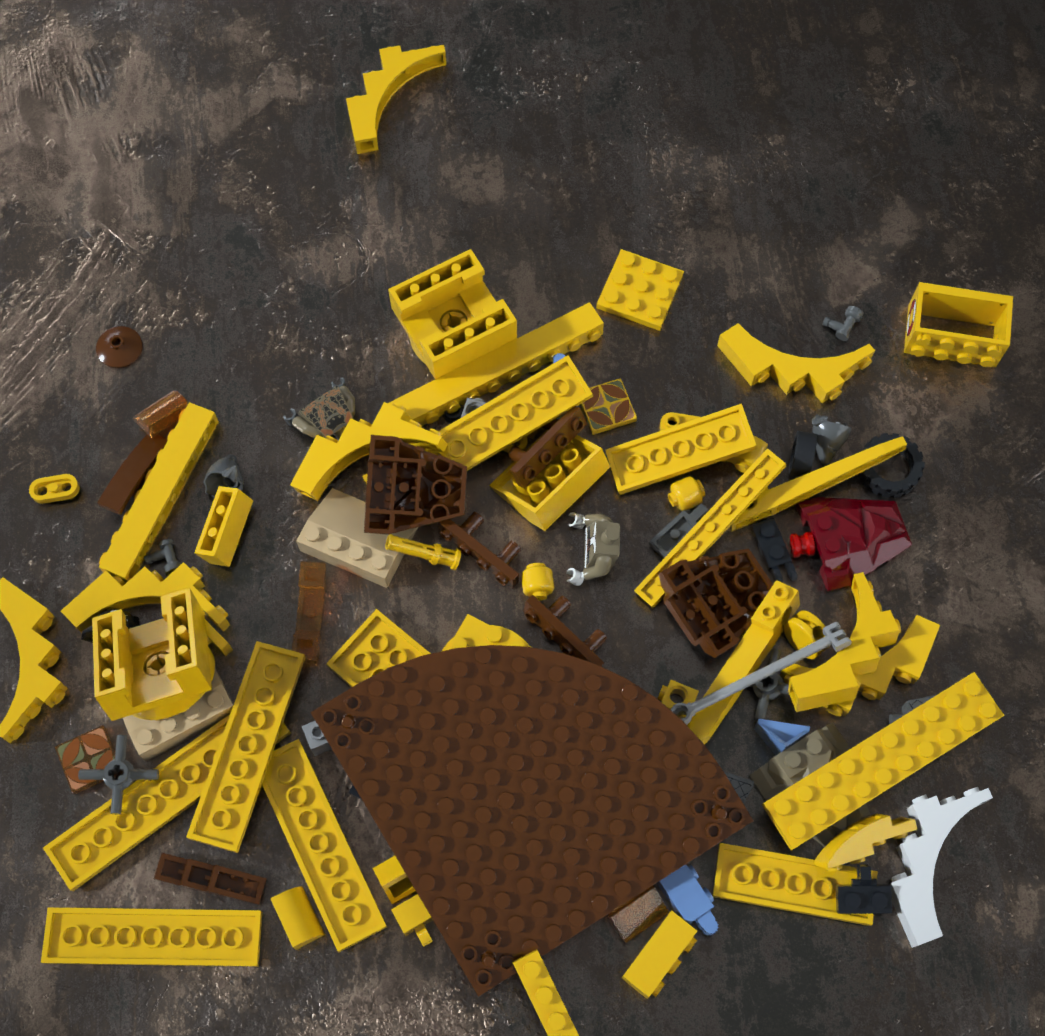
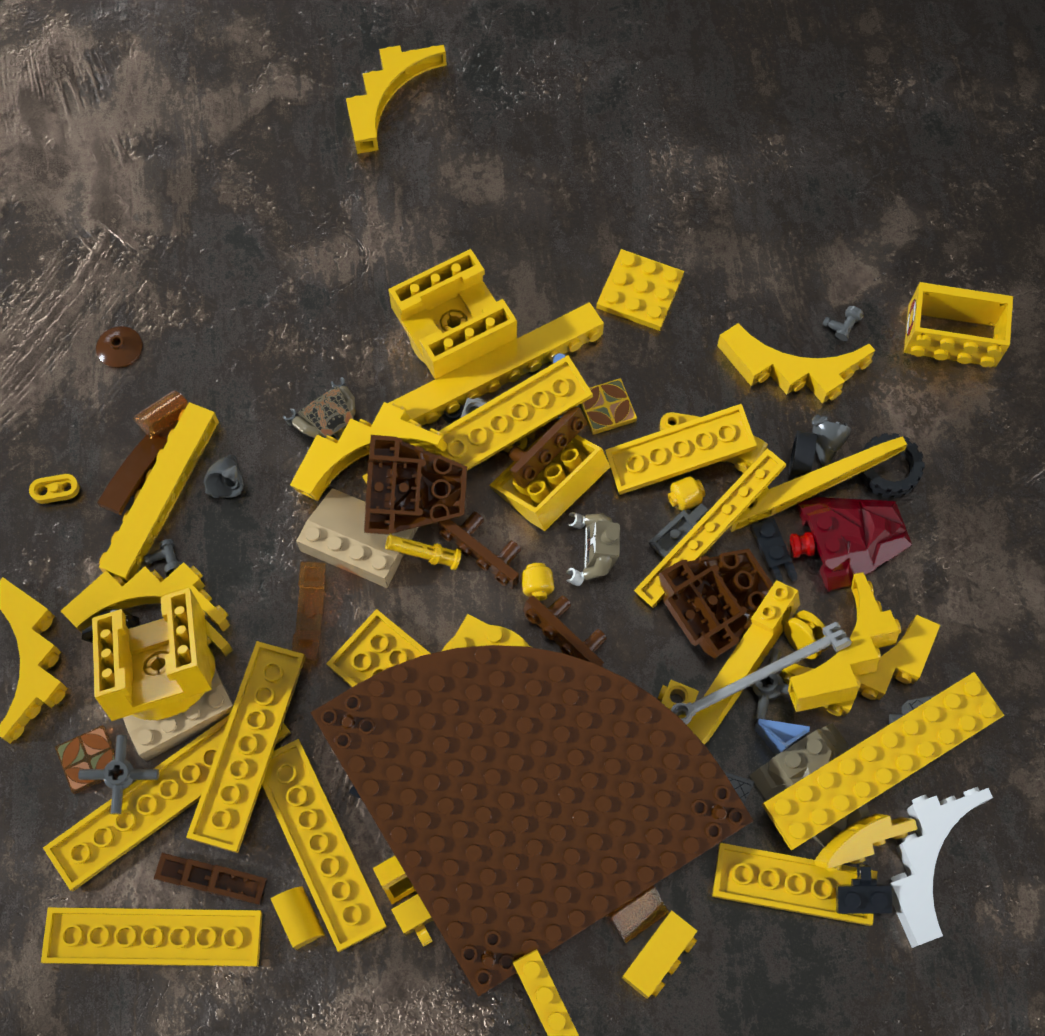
(224, 526): yellow brick -> none
(315, 738): light grey brick -> none
(689, 899): medium blue hinge -> none

